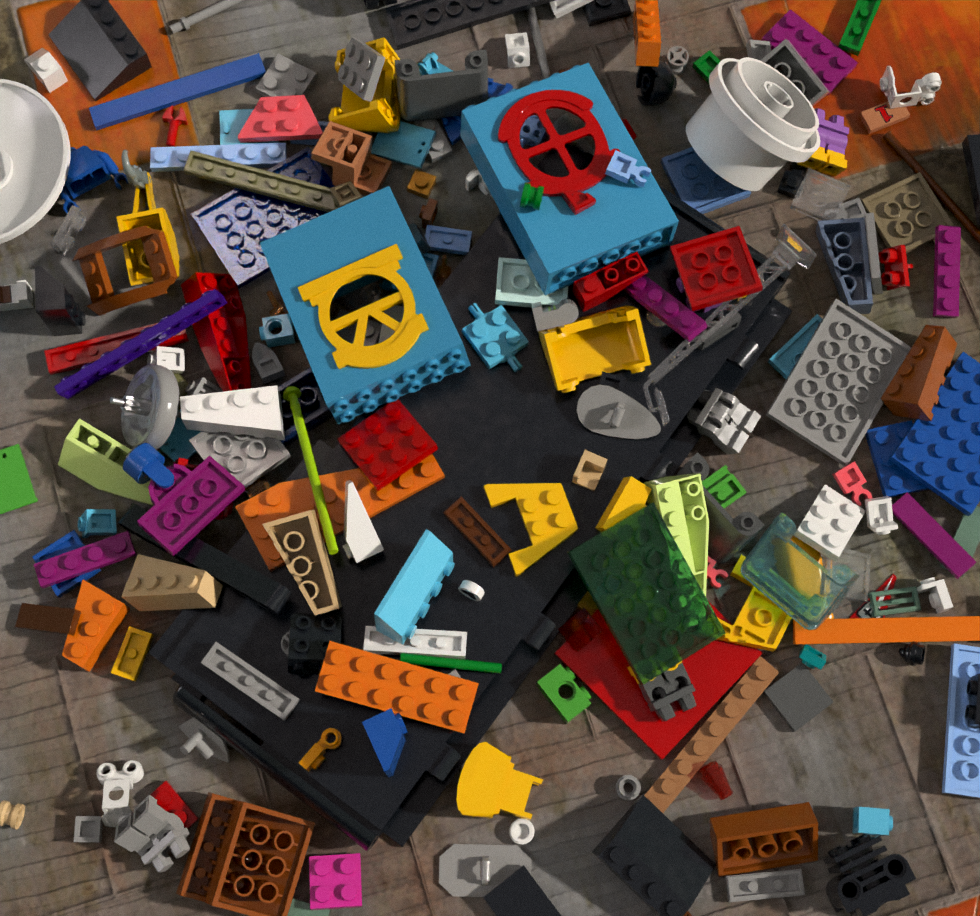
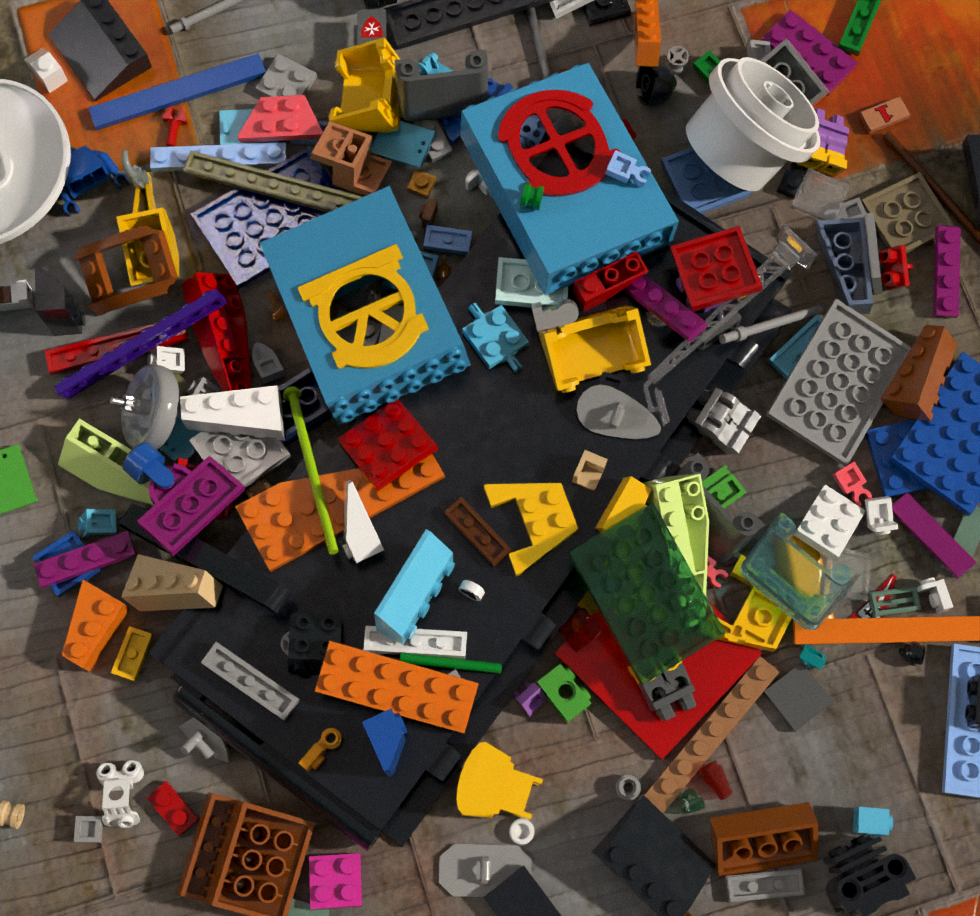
(48, 619): reddish brown tile -> none
(65, 236): clear plate -> none
(153, 834): light grey hips -> none
(282, 321): medium azure brick -> none
(305, 555): tan wedge -> none
(344, 193): dark tan plate -> none
(361, 69): light grey plate -> none
(371, 25): none -> piece
(419, 238): dark grey tile -> none
(517, 50): white bracket -> none
(531, 698): none -> medium lavender tile
(578, 201): red tile -> none
(692, 805): none -> clear green tile
(740, 333): none -> light grey bar
(922, 90): white piece -> none

